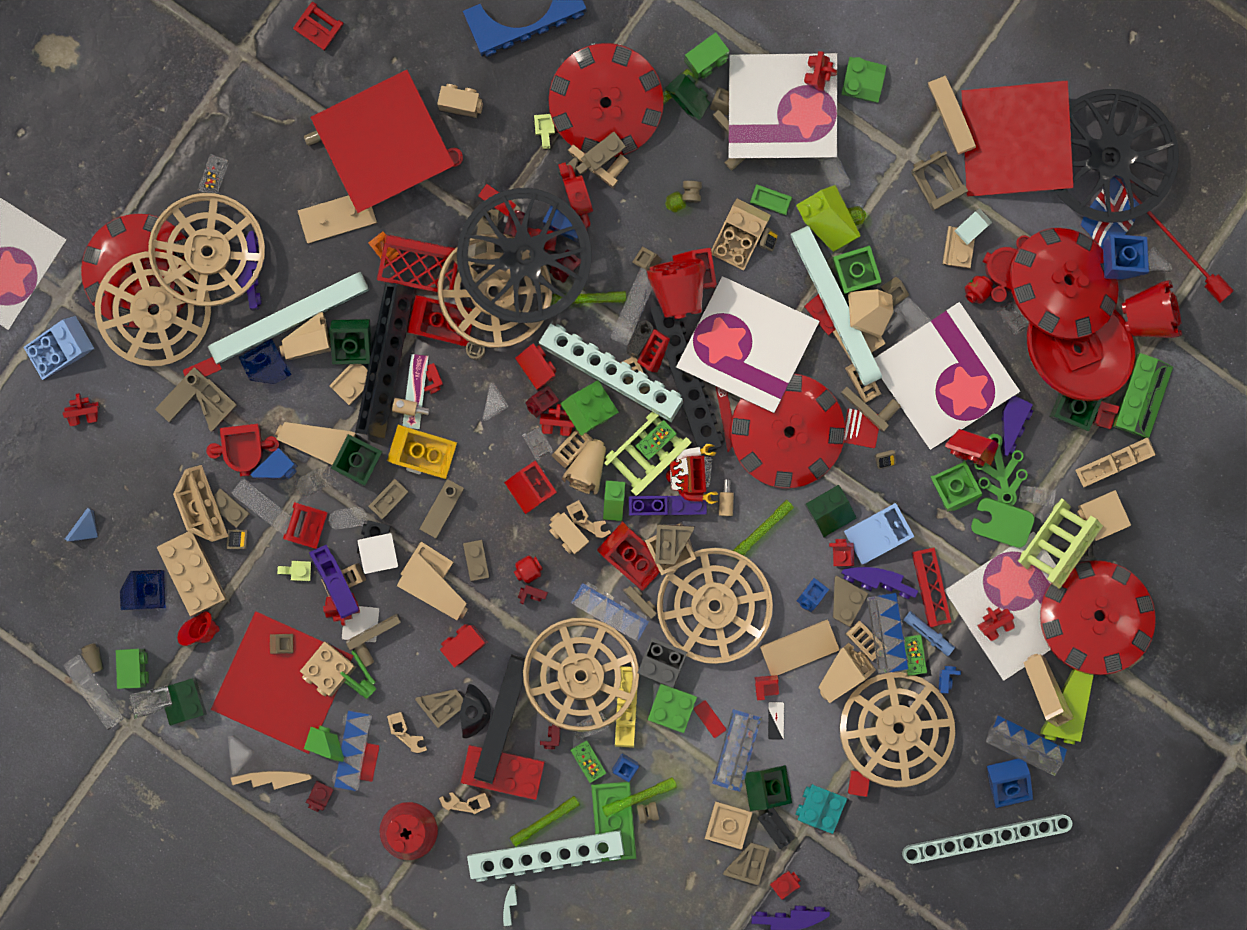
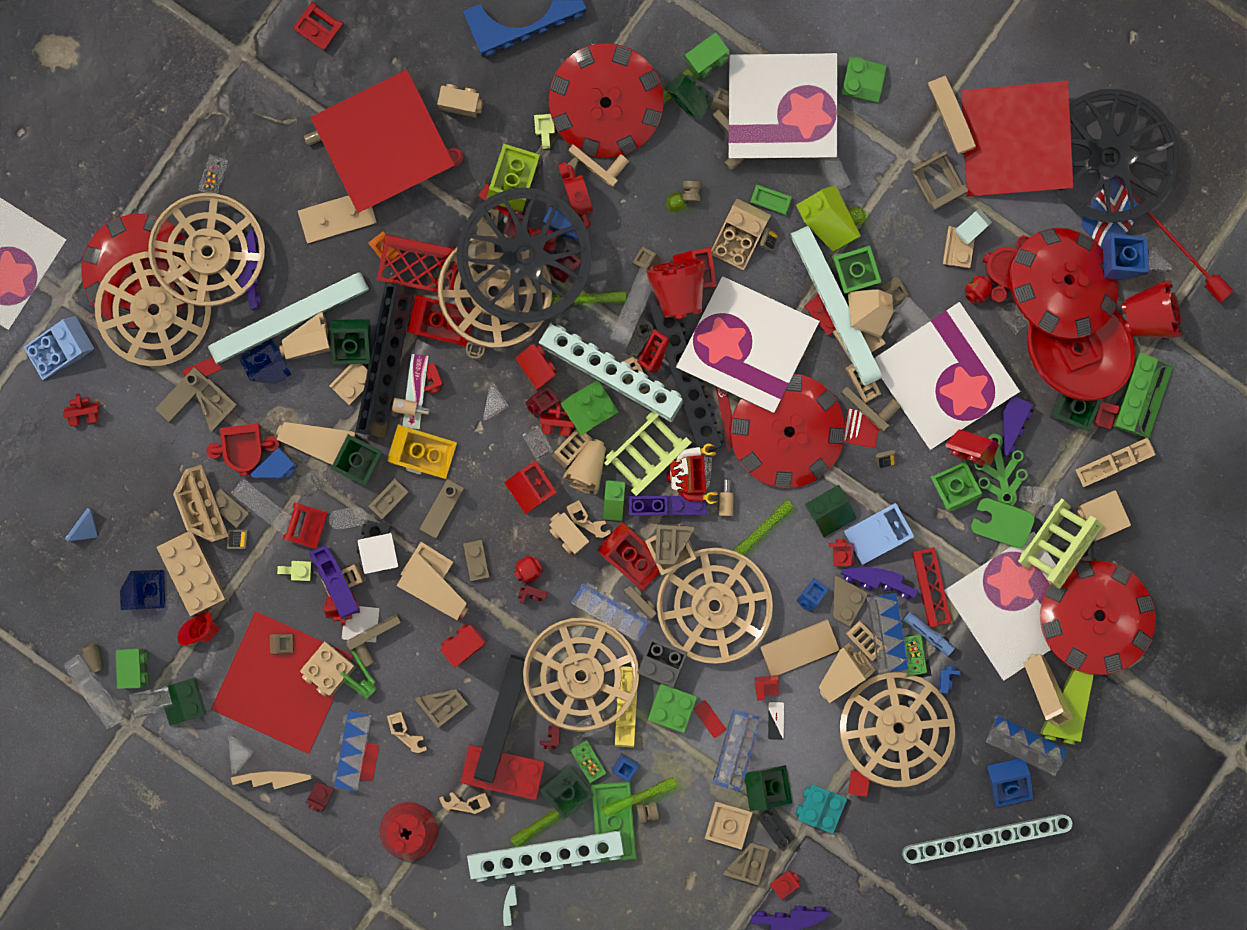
(324, 743): bright green slope -> none
(475, 698): black piece -> none
(513, 170): none -> lime slope
(566, 791): none -> clear green slope
(601, 153): dark tan hinge -> none
(656, 440): bright green tile -> none
(822, 71): red hips -> none
(994, 620): red hips -> none

